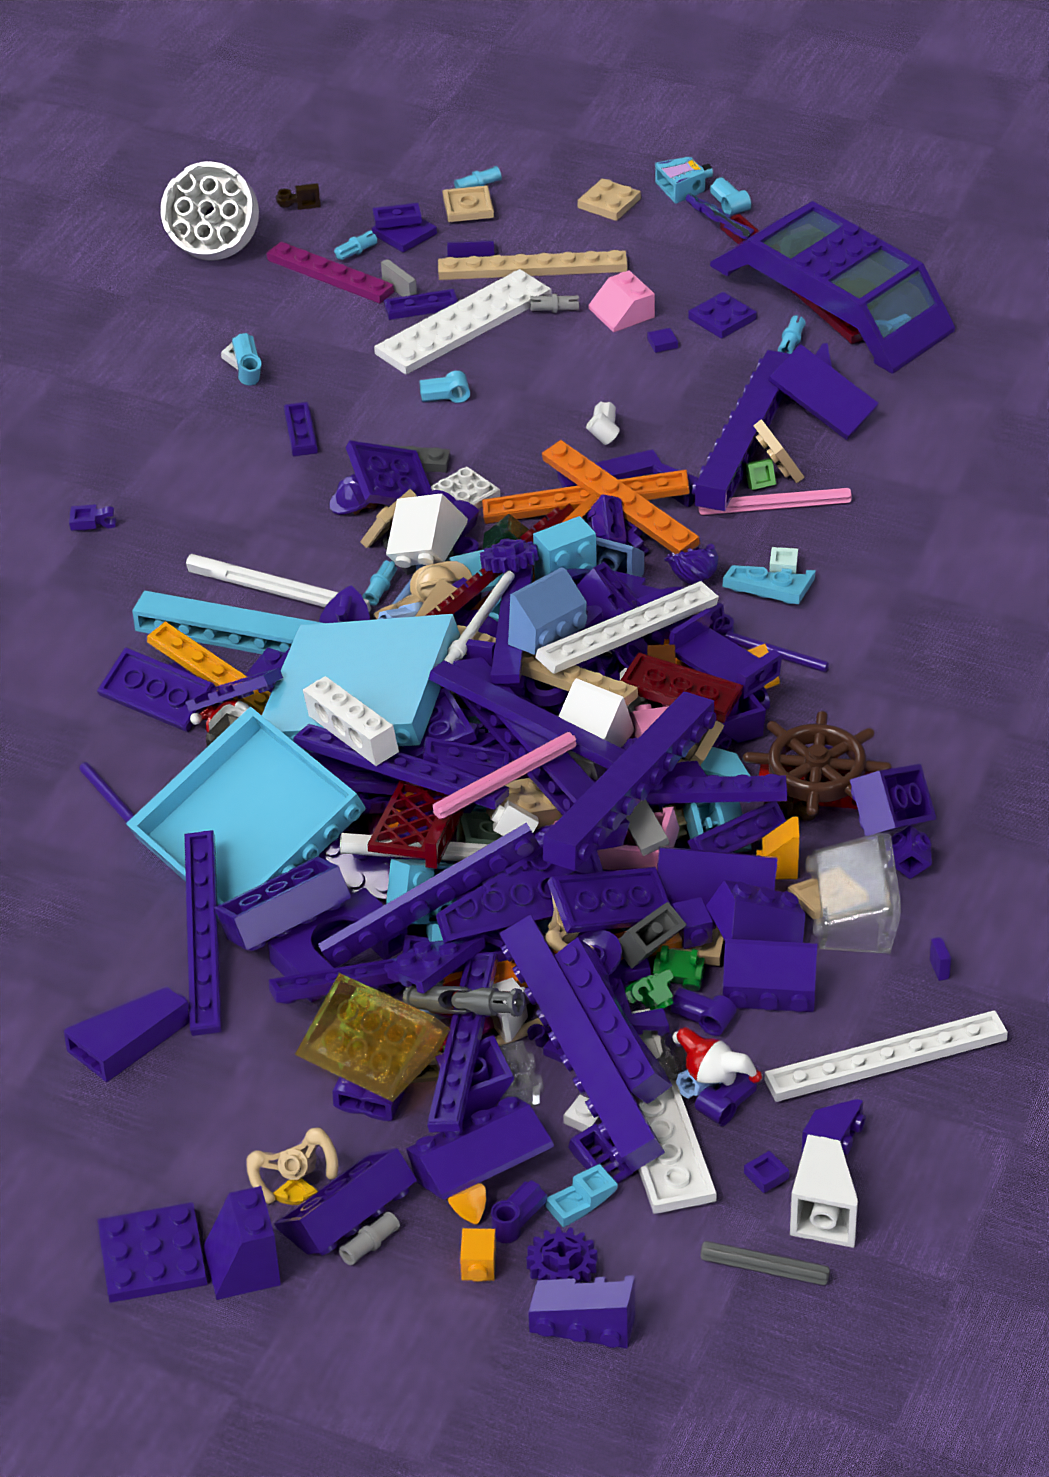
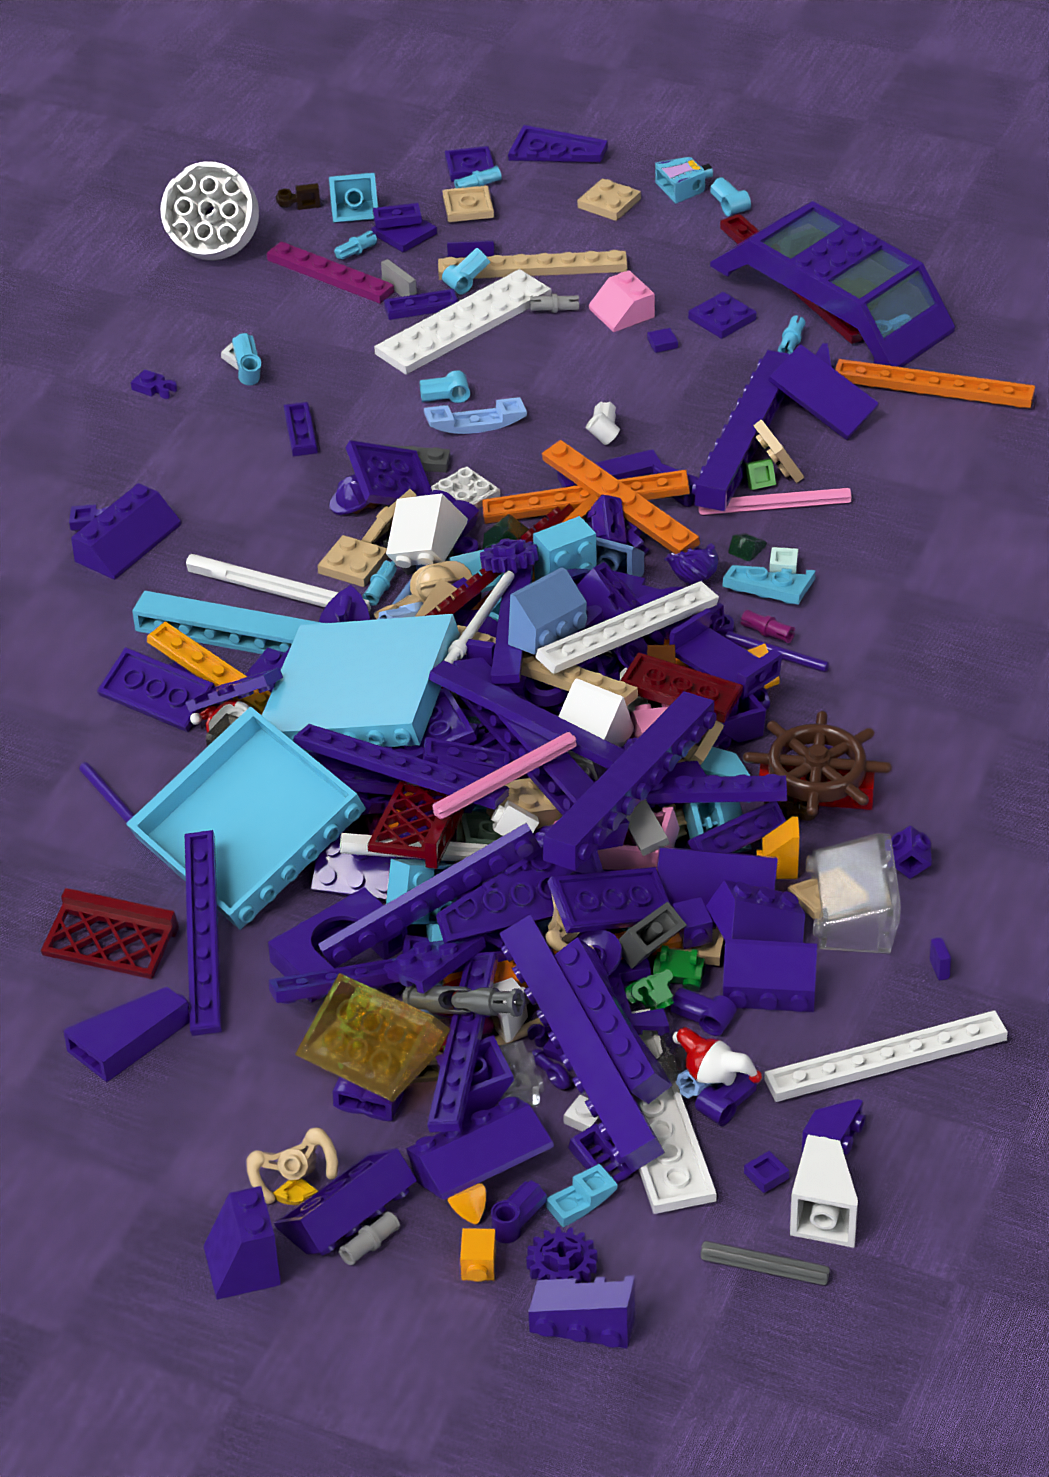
(121, 914): none -> dark red fence
(124, 532): none -> dark purple slope
(151, 383): none -> dark purple plate
(151, 1252): dark purple plate -> none
(283, 903): dark purple brick -> none
(350, 720): white brick -> none
(353, 197): none -> medium azure slope
(353, 561): none -> tan plate
(461, 276): none -> medium azure piece
(467, 160): none -> dark purple tile
(477, 421): none -> light blue slope
(552, 145): none -> dark purple wing
(556, 1073): none -> dark purple piece
(718, 216): dark purple sword -> none
(746, 546): none -> clear green slope
(767, 626): none -> magenta pin
(892, 799): dark purple brick -> none
(937, 383): none -> orange plate

